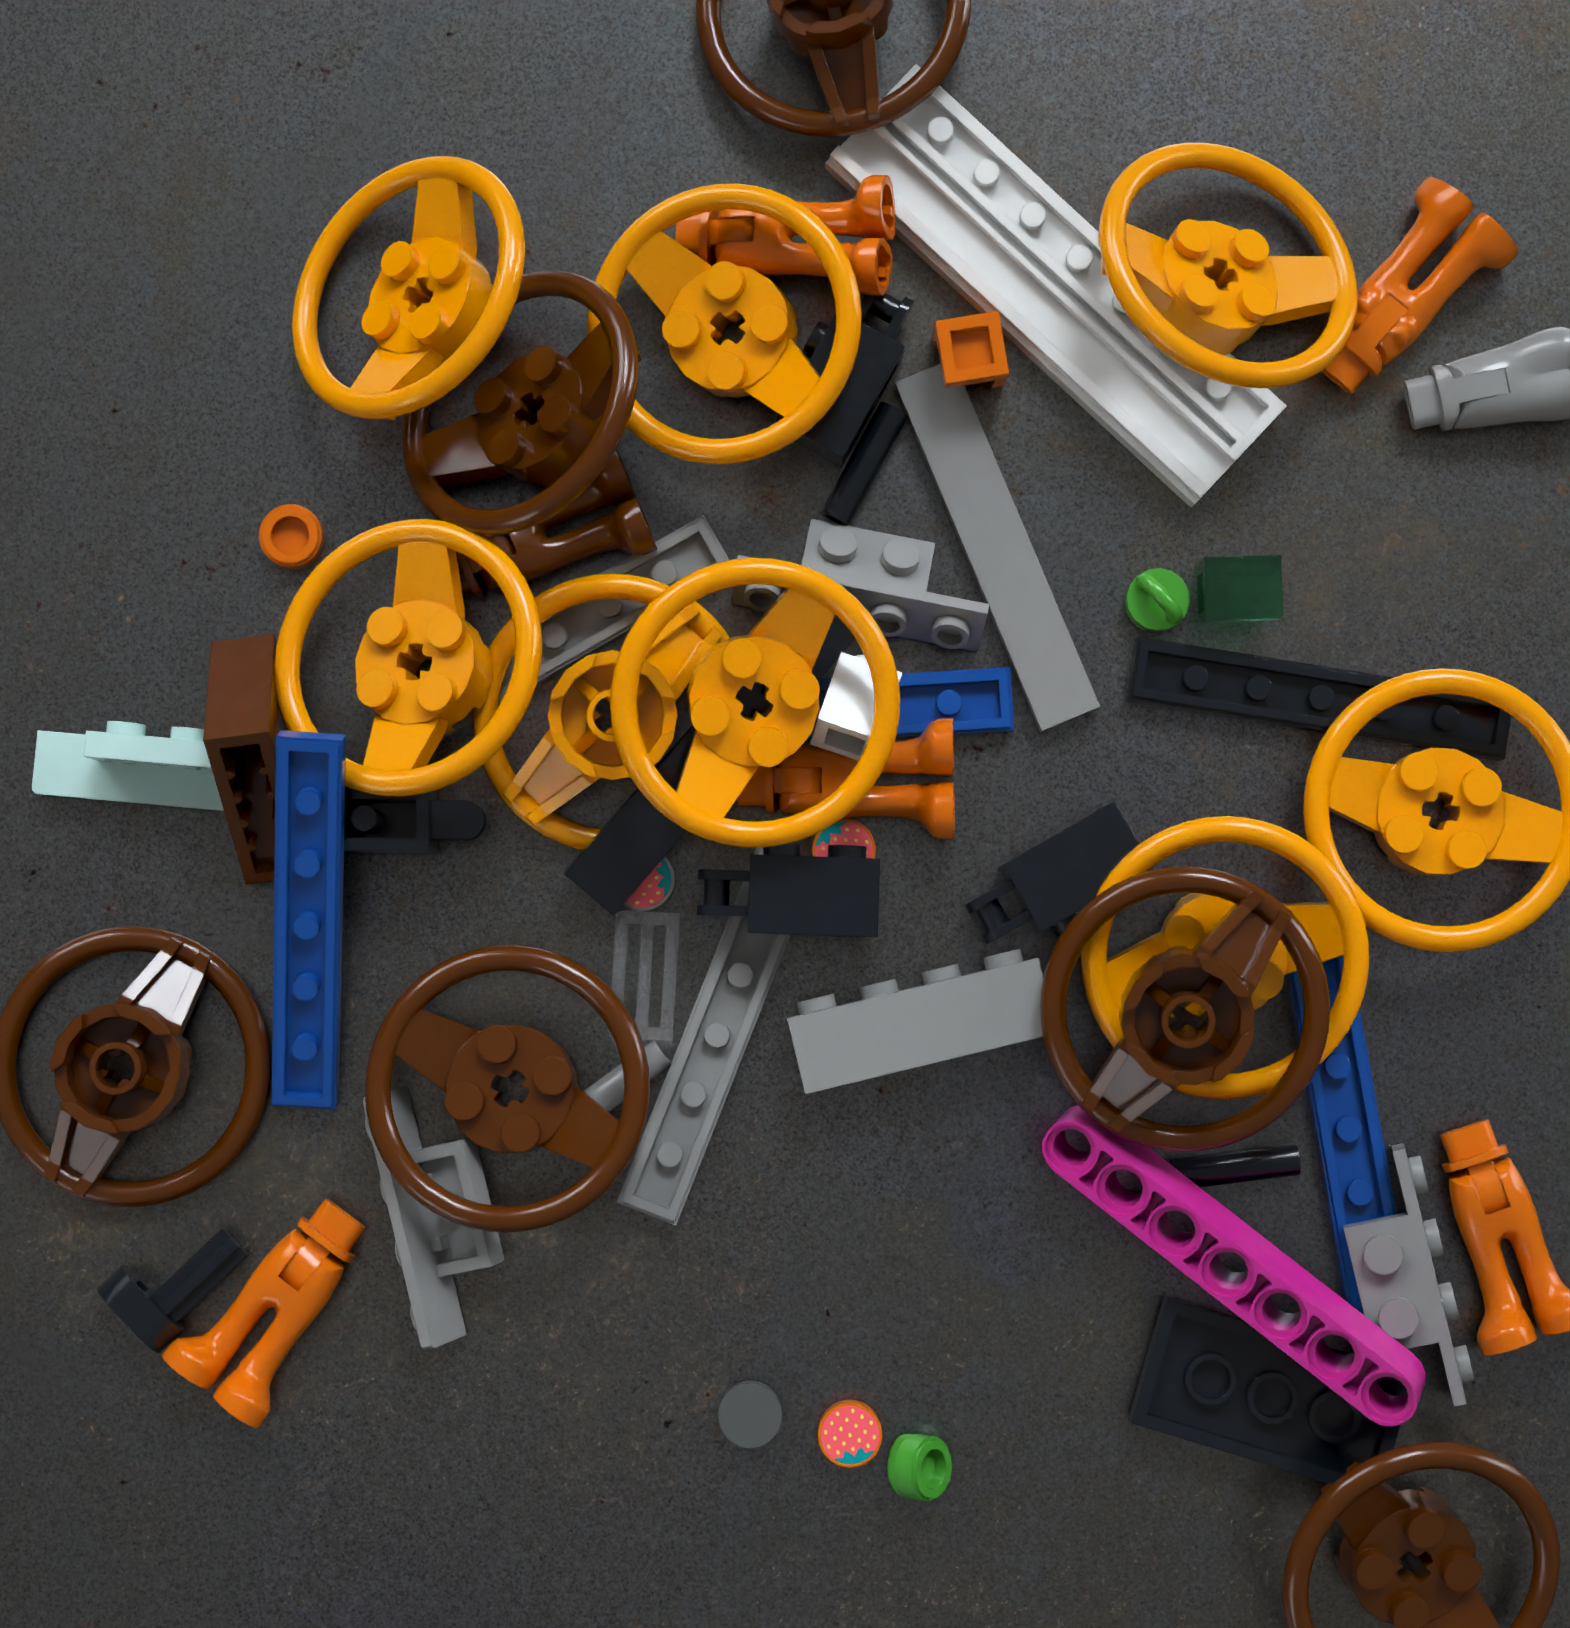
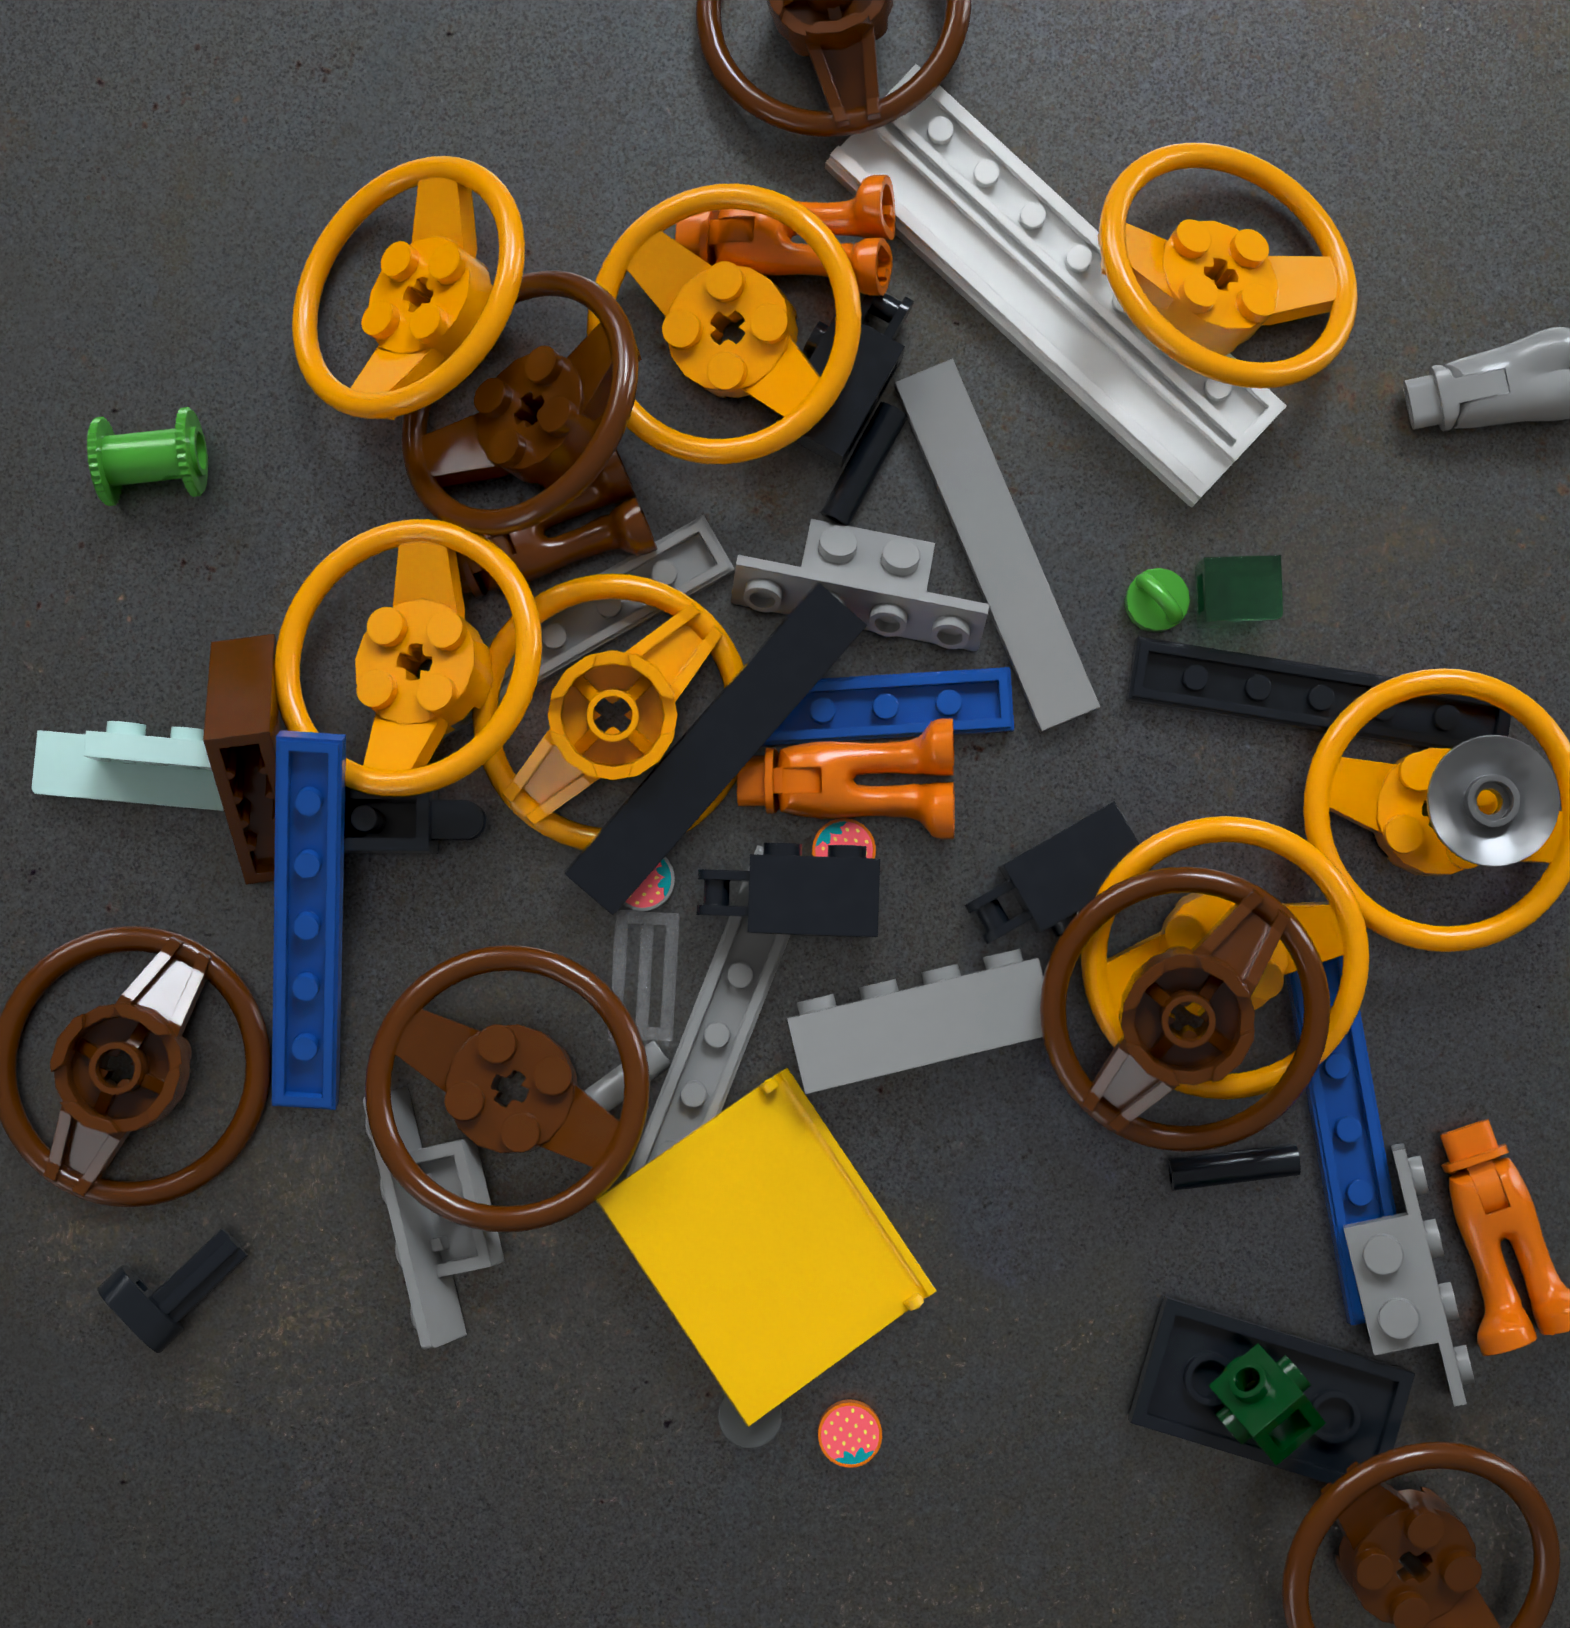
(147, 456): none -> bright green hose
(292, 537): orange tile -> none
(295, 1281): orange piece -> none
(732, 745): light orange piece -> none
(766, 1246): none -> yellow container
(847, 709): white brick -> none
(919, 1466): bright green tile -> none
(971, 350): orange panel -> none
(1244, 1293): dark pink beam -> none
(1266, 1403): none -> dark green brick
(1394, 316): orange piece -> none
(1524, 794): none -> flat silver dish

